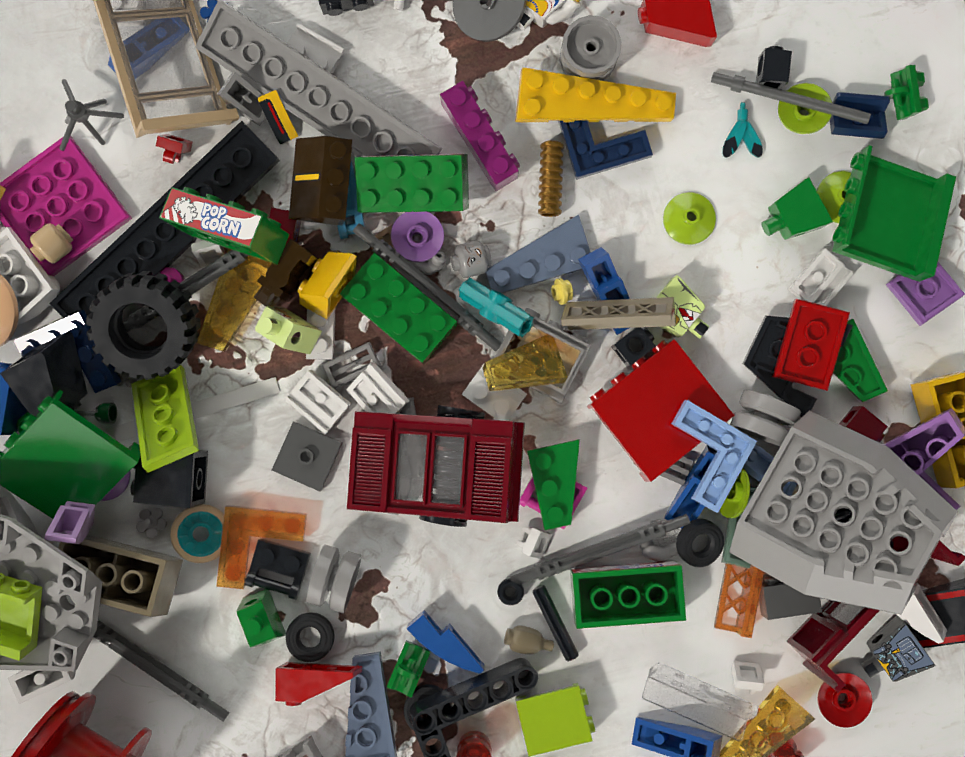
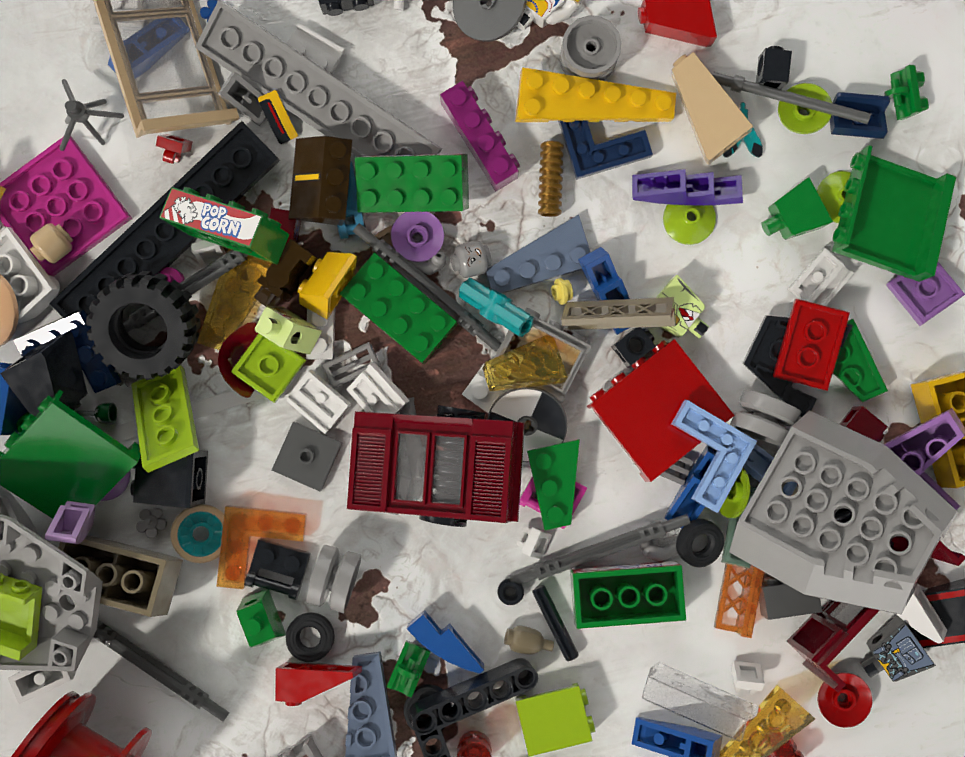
(234, 348): none -> dark red piece
(268, 367): none -> lime plate
(538, 406): none -> piece
(681, 189): none -> dark purple slope
(710, 110): none -> tan slope

